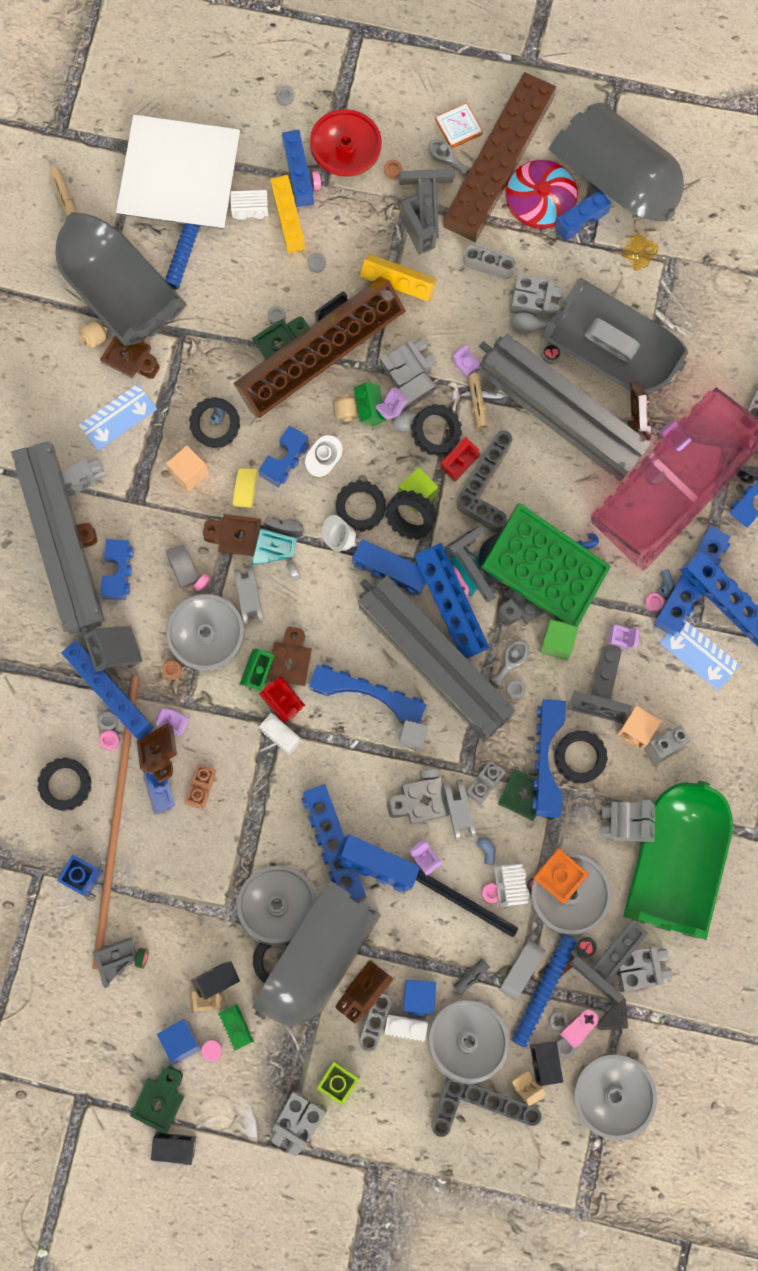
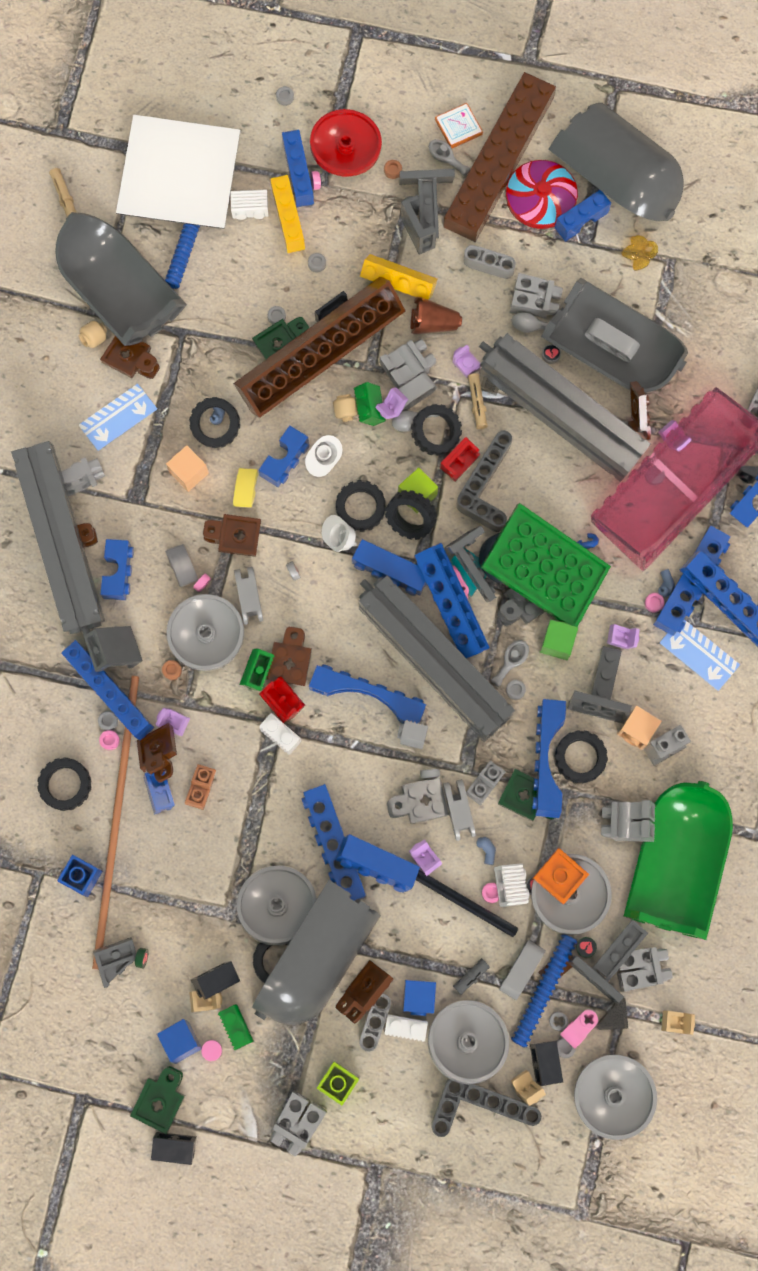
(273, 547): wing -> none
(290, 528): flat silver slope -> none
(433, 317): none -> copper cone
(678, 1022): none -> tan bracket

